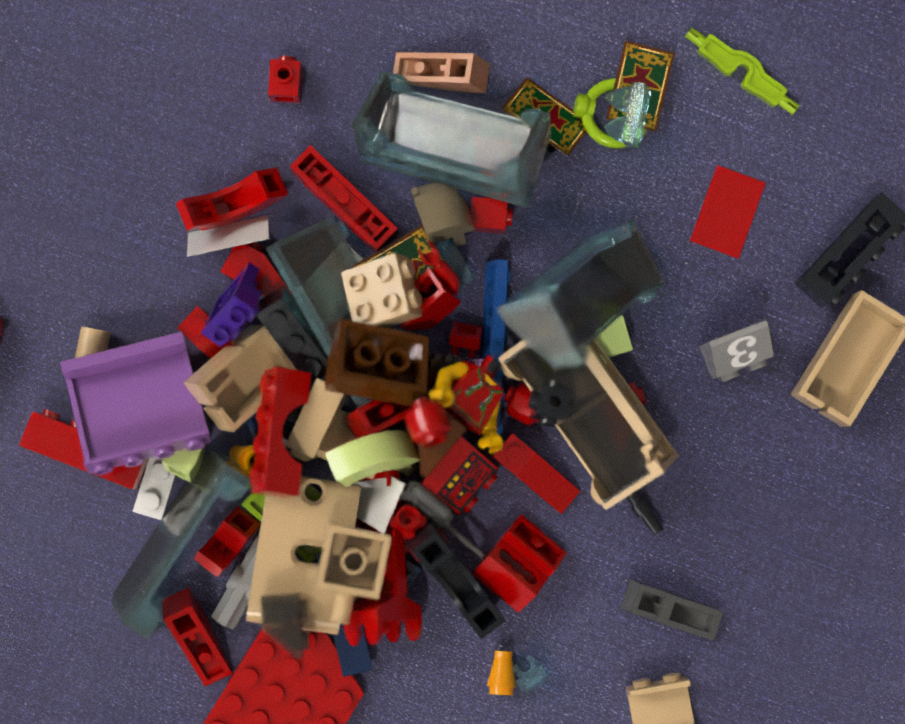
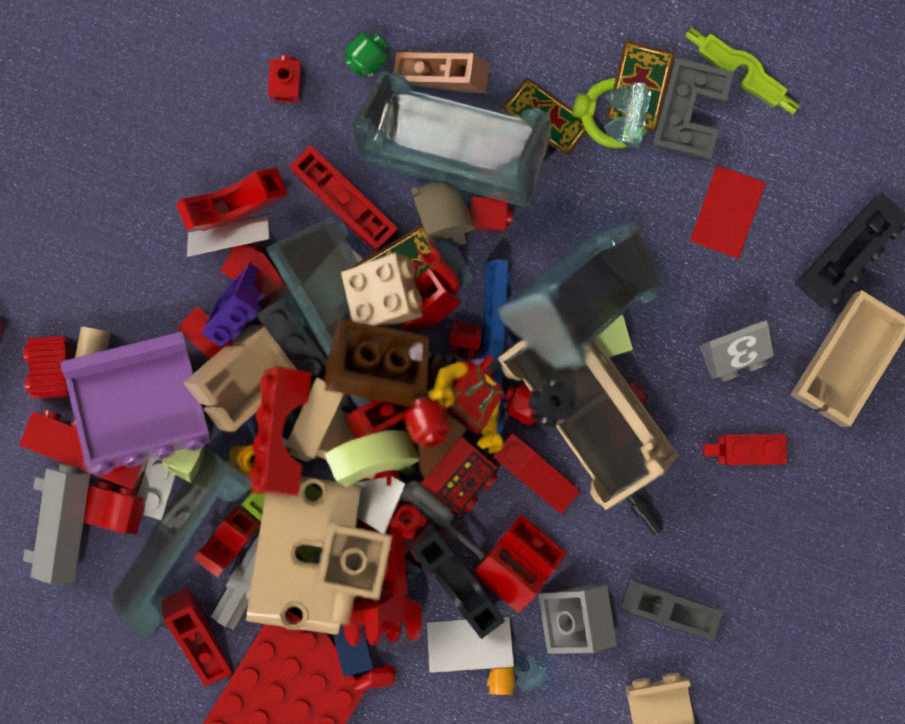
(45, 370): none -> red brick
(59, 524): none -> light grey brick
(113, 509): none -> red brick
(283, 621): clear smoke slope -> none
(366, 54): none -> green head
(375, 678): none -> red arm
(458, 647): none -> white sticker
(577, 620): none -> light grey slope
(674, 126): none -> dark grey plate
(748, 449): none -> red hinge

